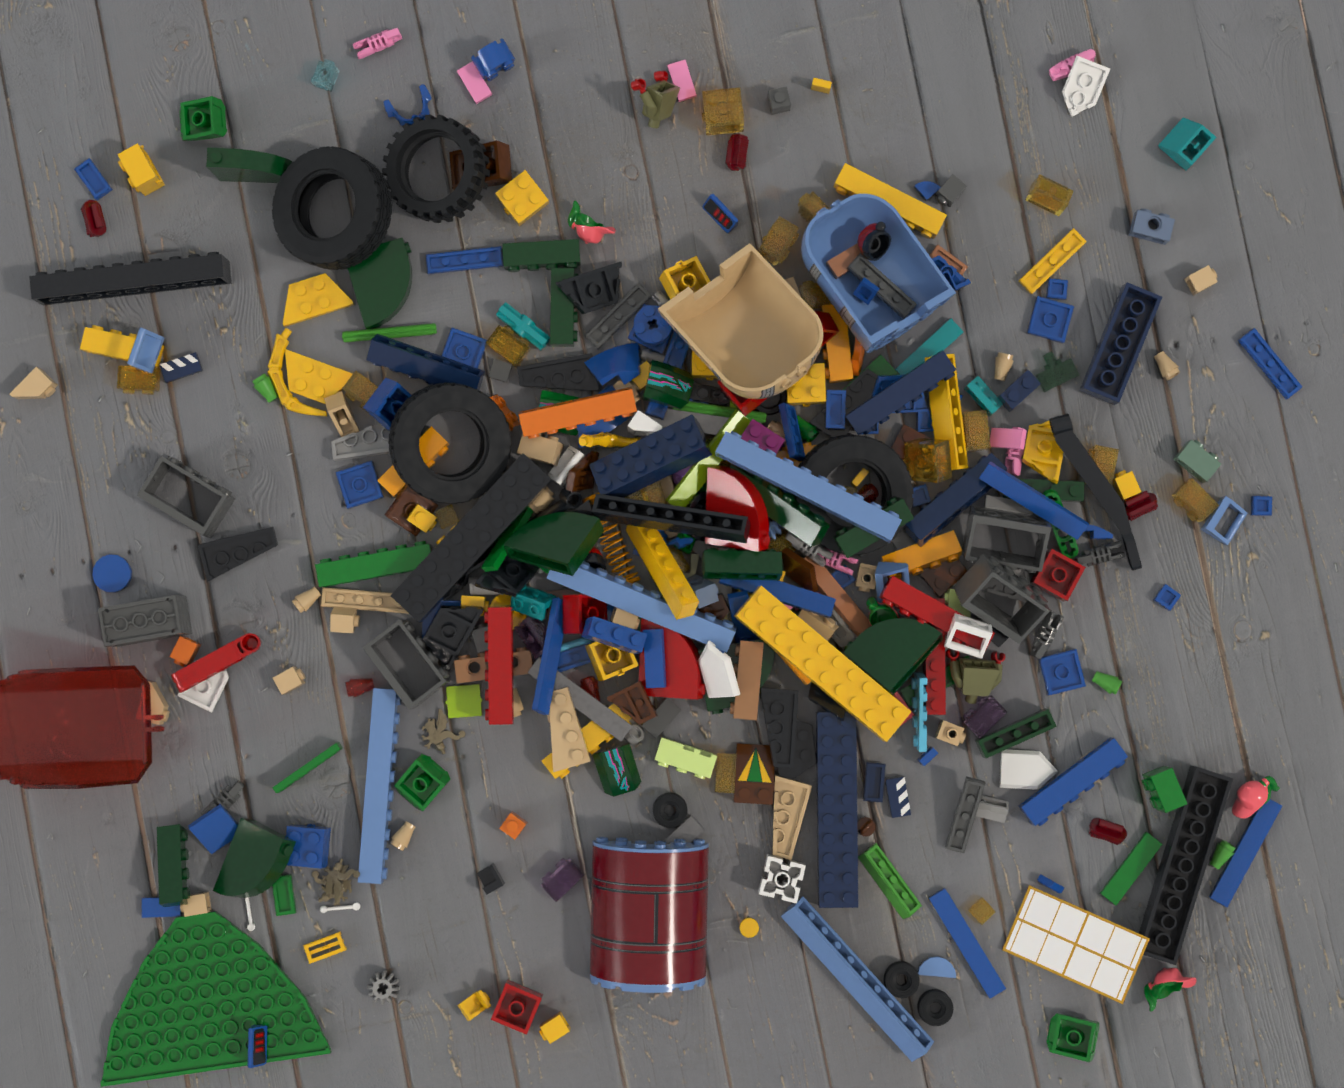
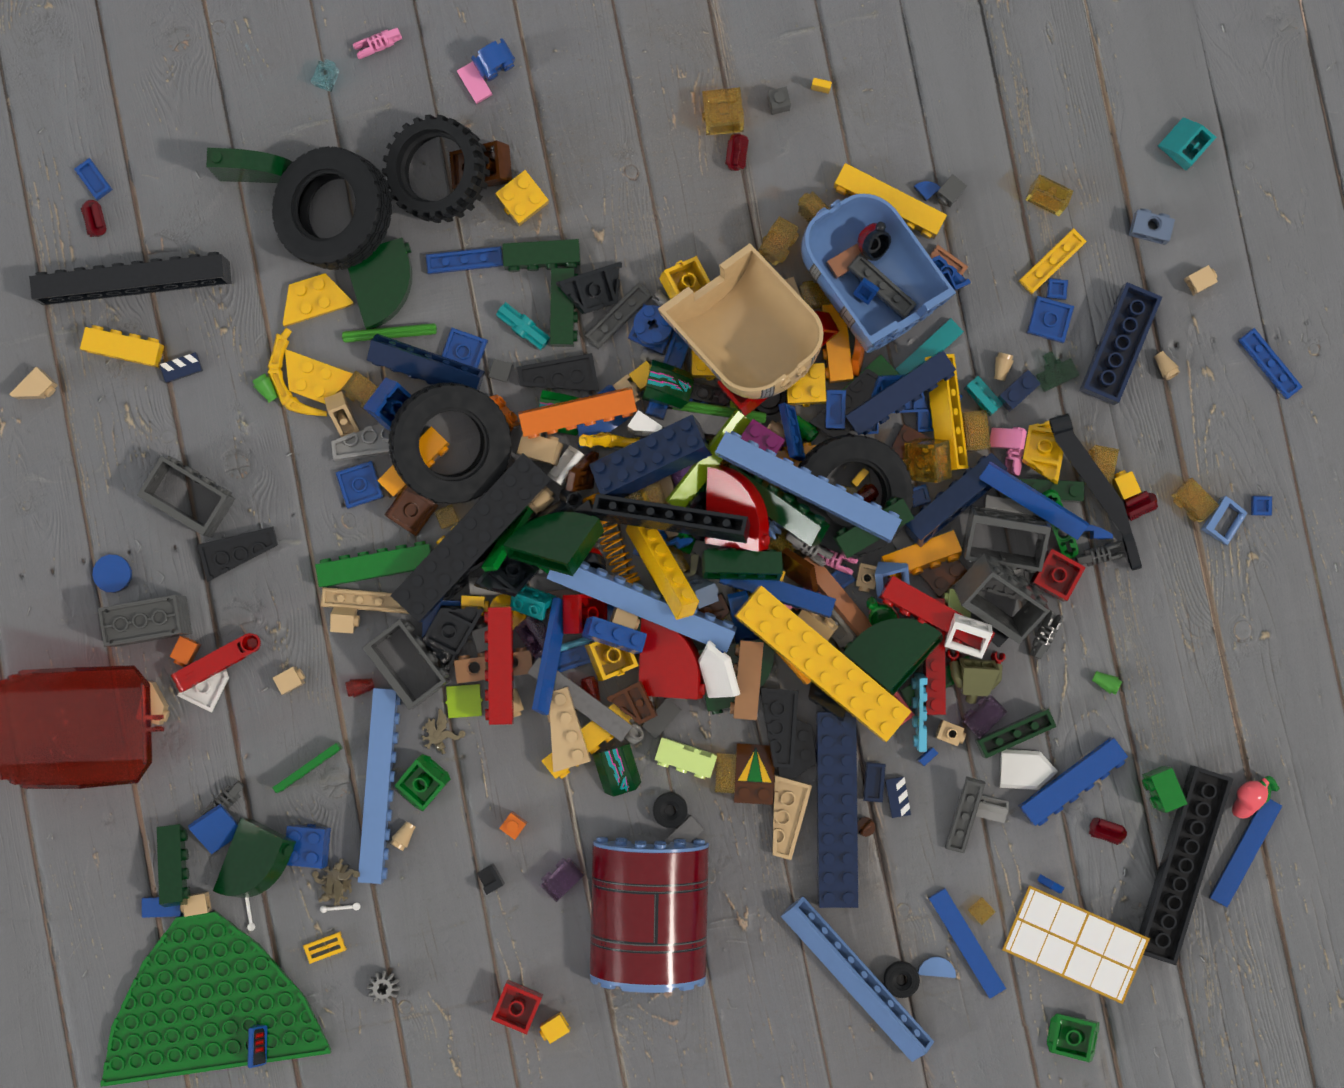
(134, 380): clear yellow brick -> none
(140, 169): yellow brick -> none
(145, 350): medium blue tile -> none
(202, 119): green slope -> none
(284, 896): green tile -> none
(306, 599): tan cone -> none
(391, 112): blue helmet -> none
(422, 518): yellow bracket -> none
(474, 1004): yellow bracket -> none
(508, 345): clear yellow brick -> none
(586, 227): hair -> none
(618, 361): blue slope -> none
(655, 658): blue tile -> none
(657, 98): olive torso -> none
(681, 77): bright pink tile -> none
(720, 213): slope -> none
(749, 927): yellow tile -> none
(787, 889): white brick -> none
(889, 881): bright green slope -> none
(941, 1017): black tyre -> none
(1062, 672): blue tile -> none
(1063, 68): bright pink hinge -> none
(1084, 85): white tile -> none
(1131, 868): green tile -> none
(1164, 984): hair -> none
(1167, 597): blue tile -> none
(1197, 460): sand green brick -> none
(1222, 853): bright green cone -> none

